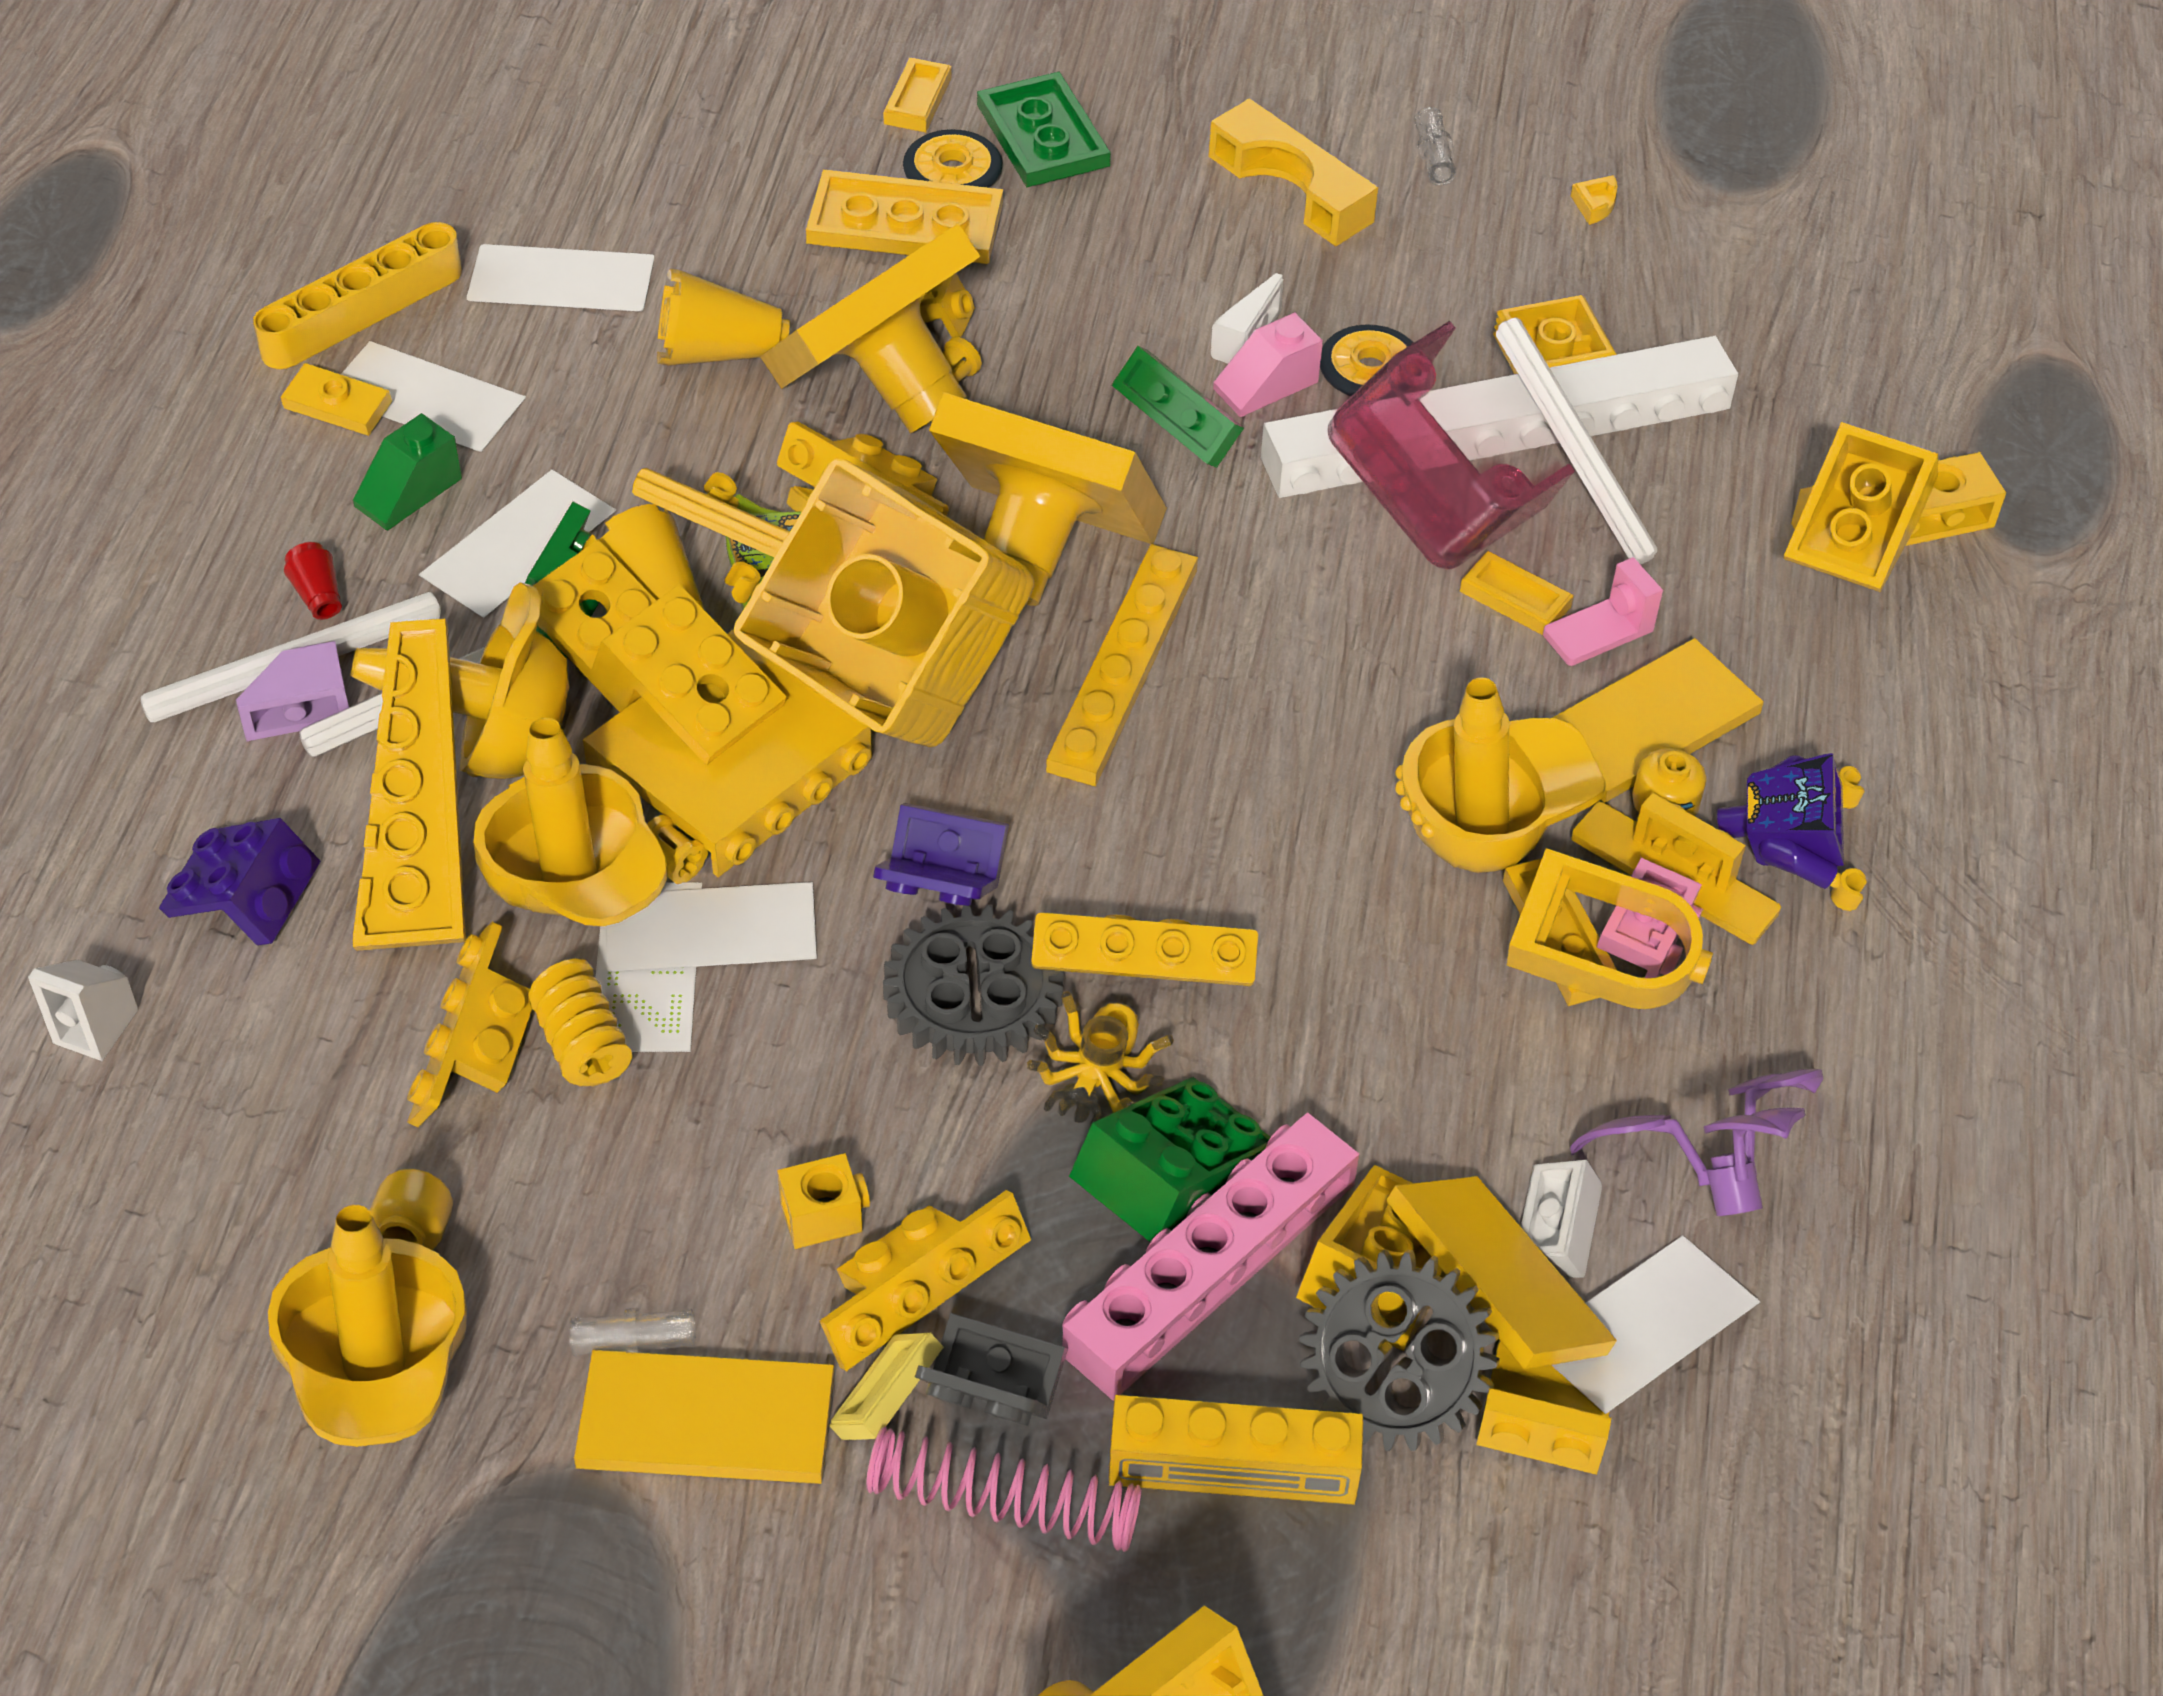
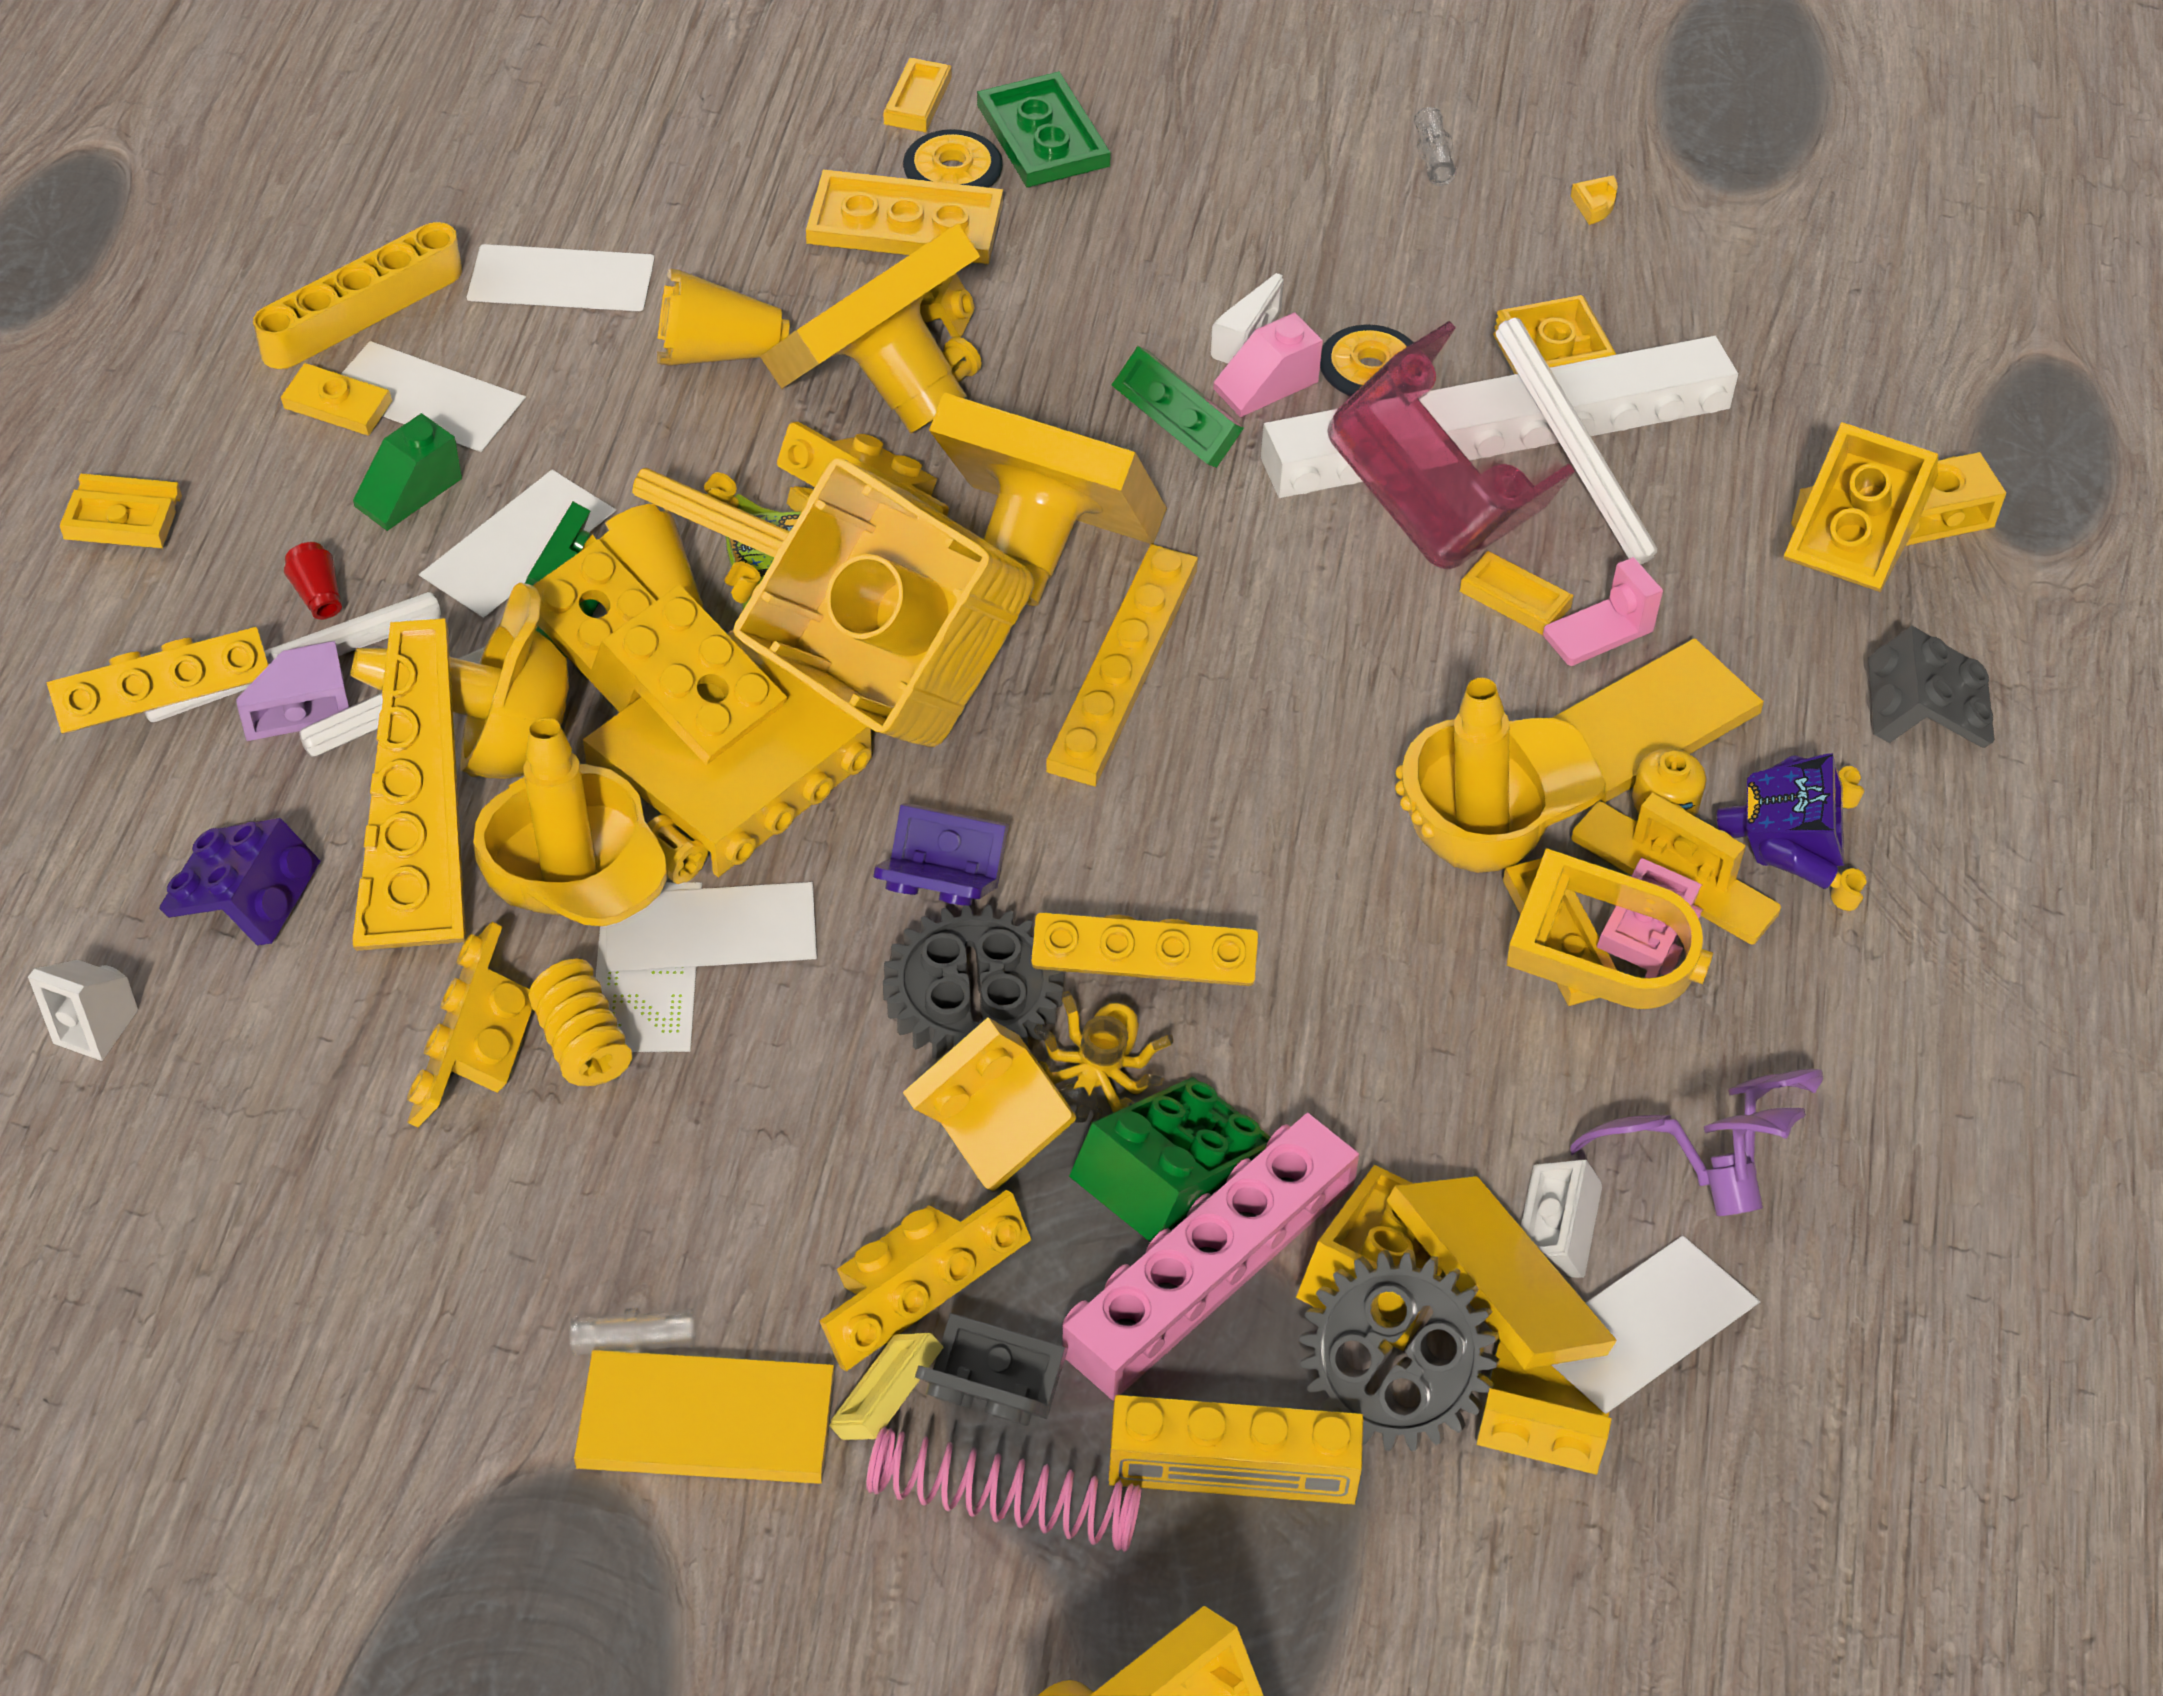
(120, 511): none -> yellow plate
(157, 680): none -> yellow bracket
(368, 1332): yellow piece -> none
(412, 1207): yellow head -> none
(818, 1221): yellow brick -> none
(992, 1102): none -> yellow bracket
(1258, 143): yellow arch -> none
(1926, 678): none -> dark grey bracket

